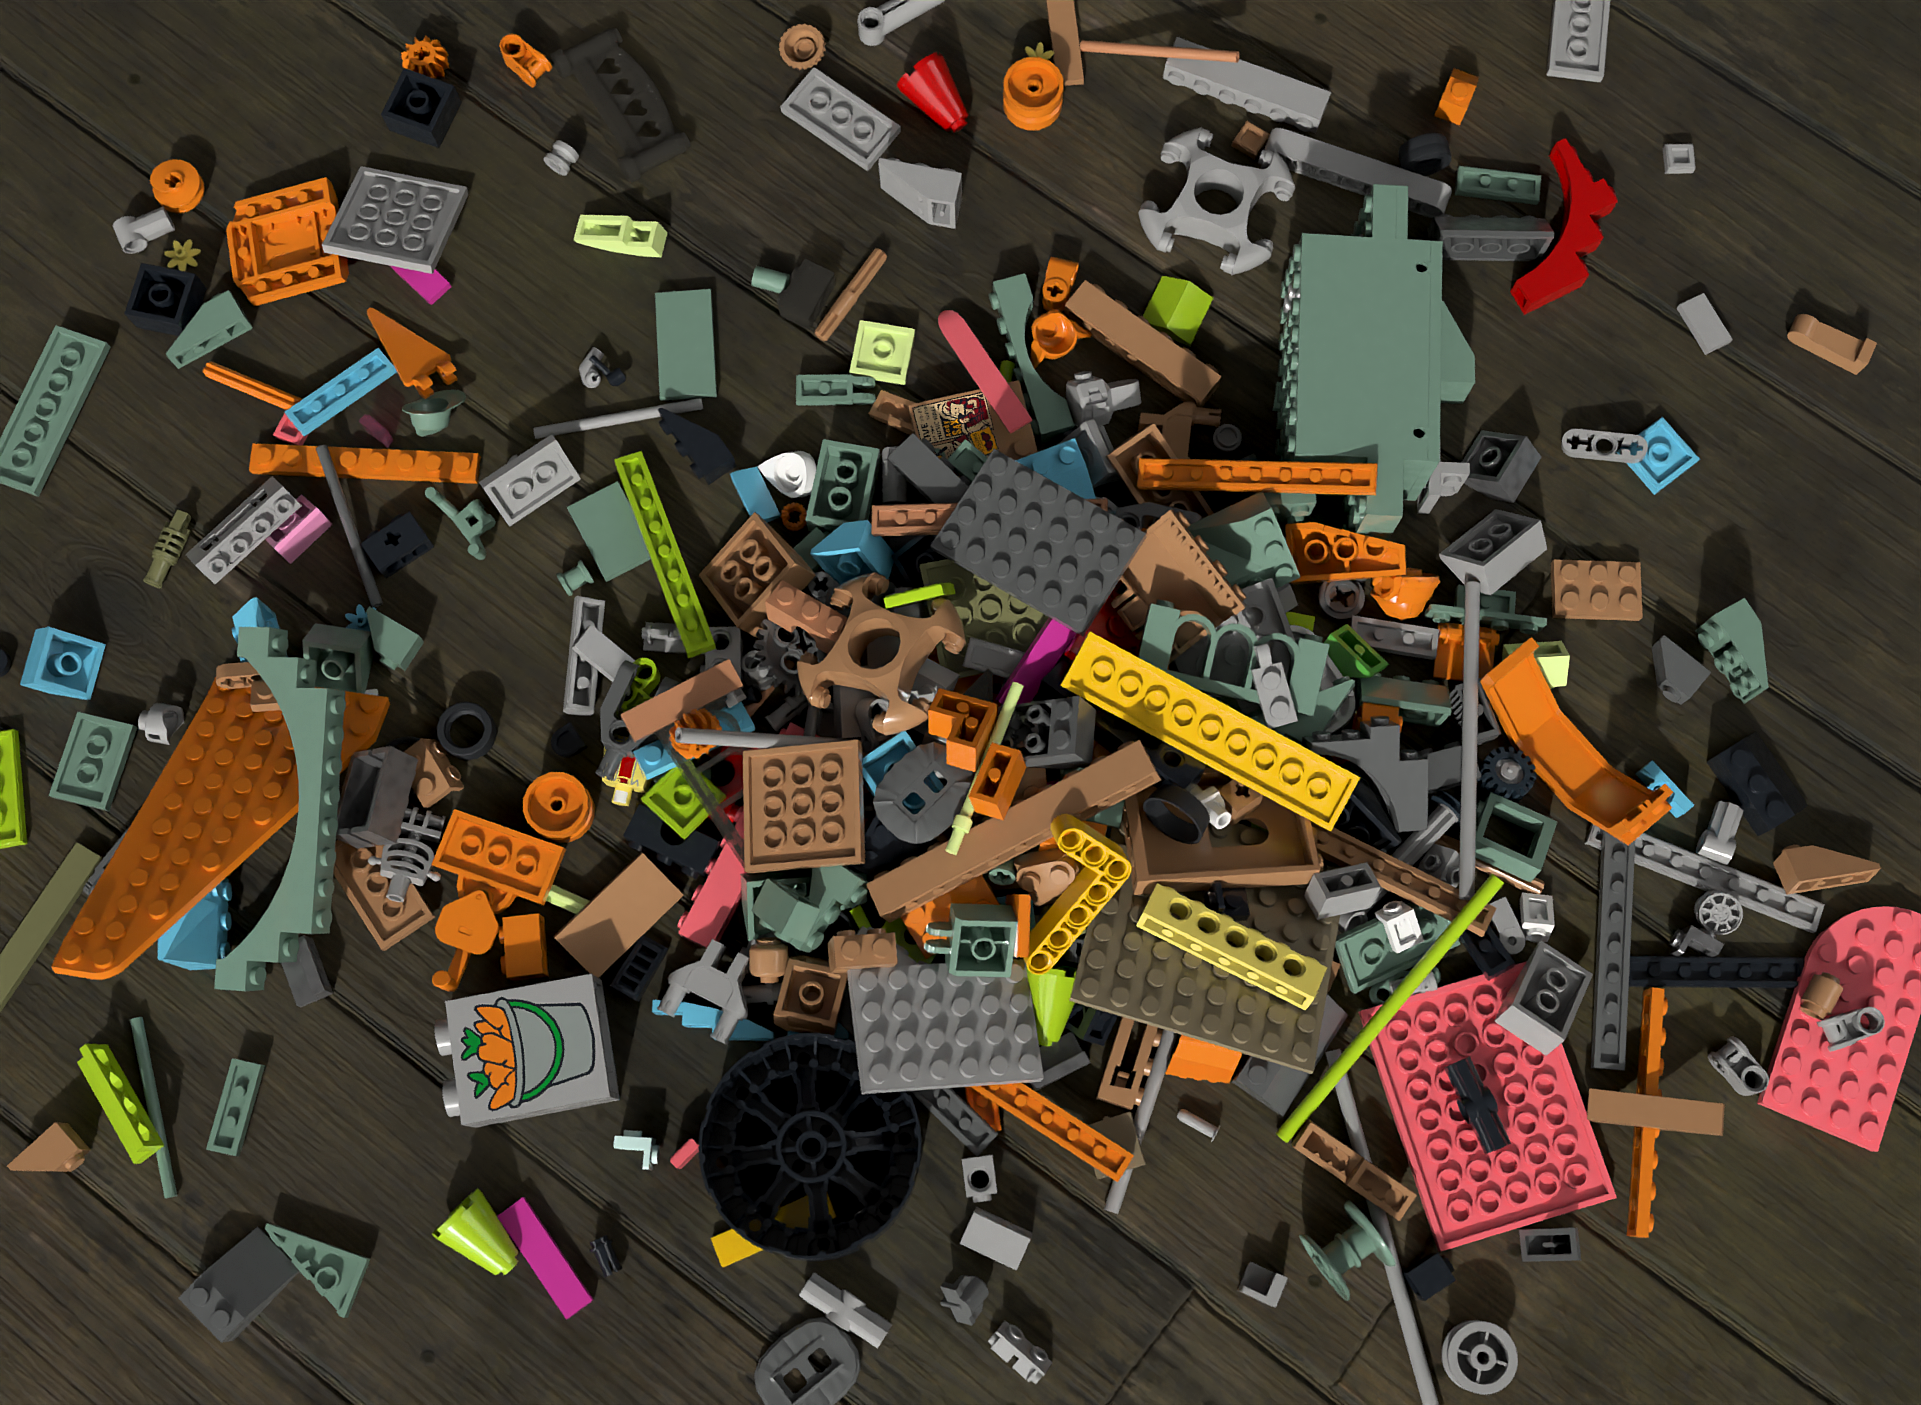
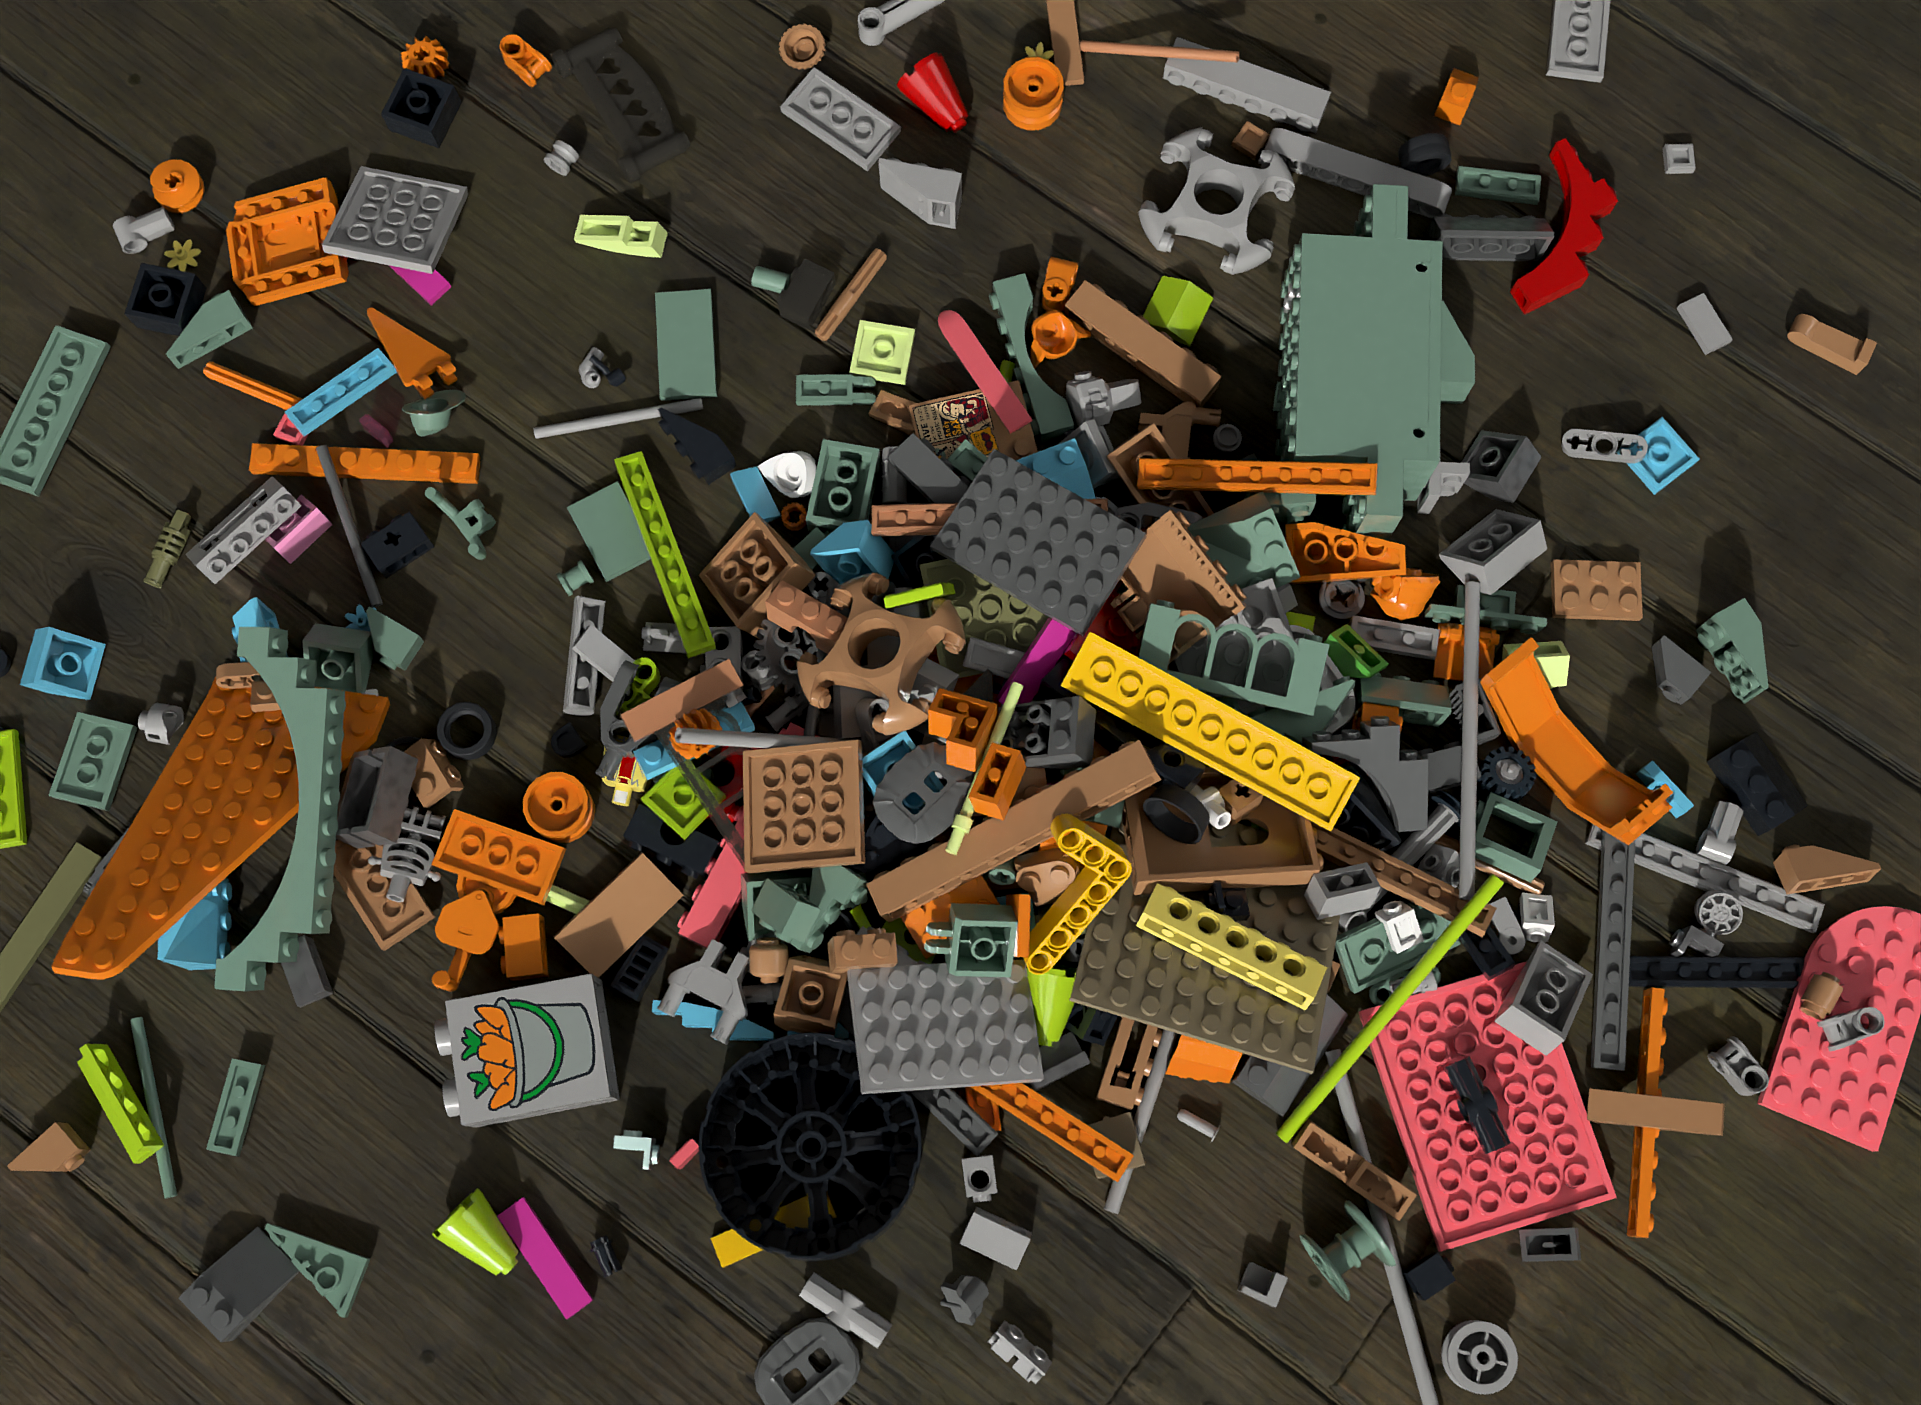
(530, 480): light grey plate -> none
(1272, 689): light grey plate -> none

